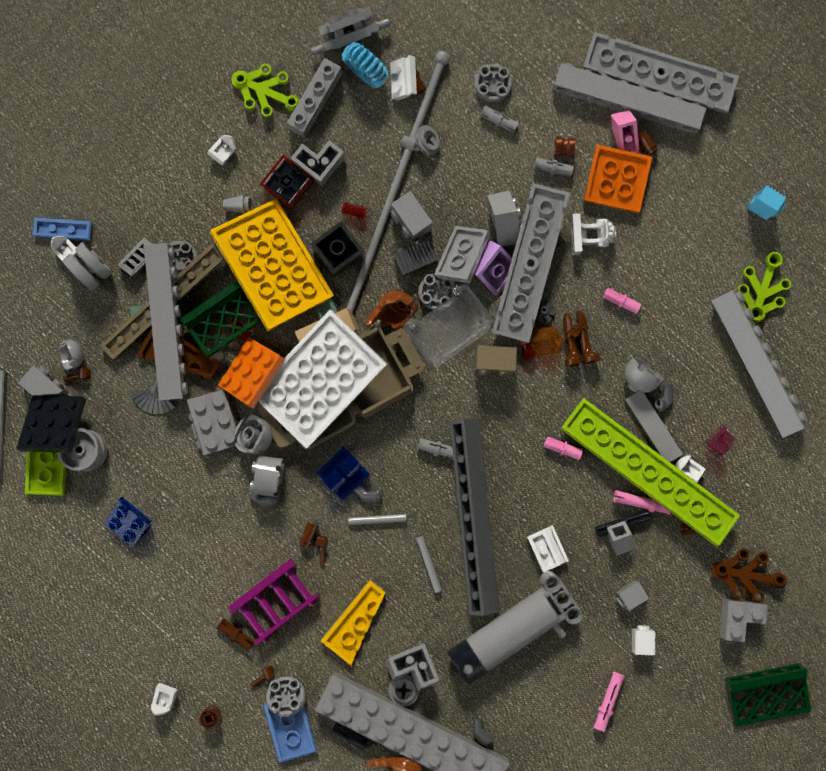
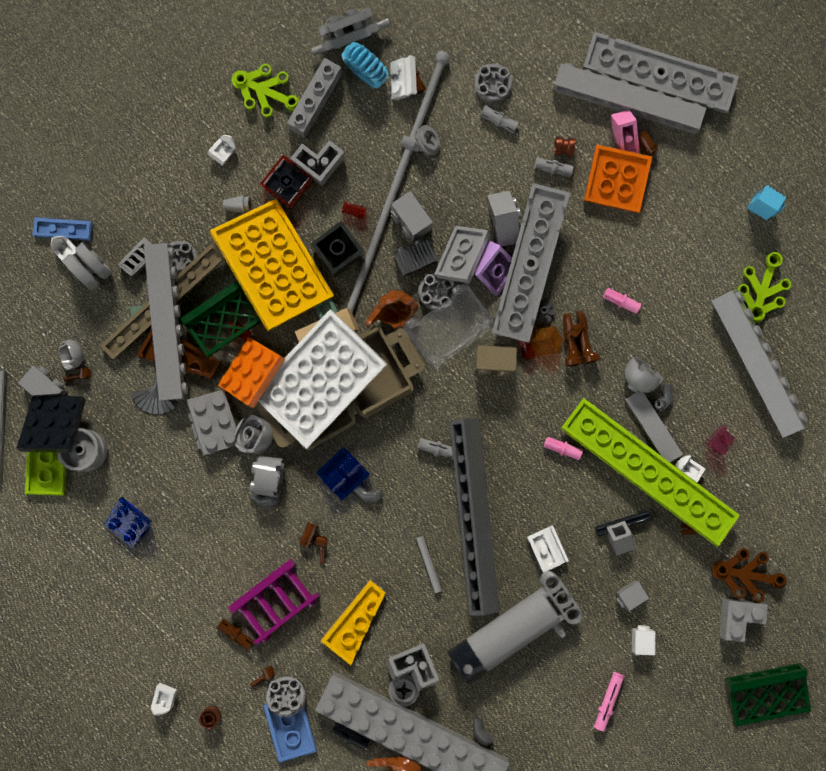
(377, 519): light grey bar -> none
(605, 232): white tile -> none
(639, 501): bright pink pin -> none

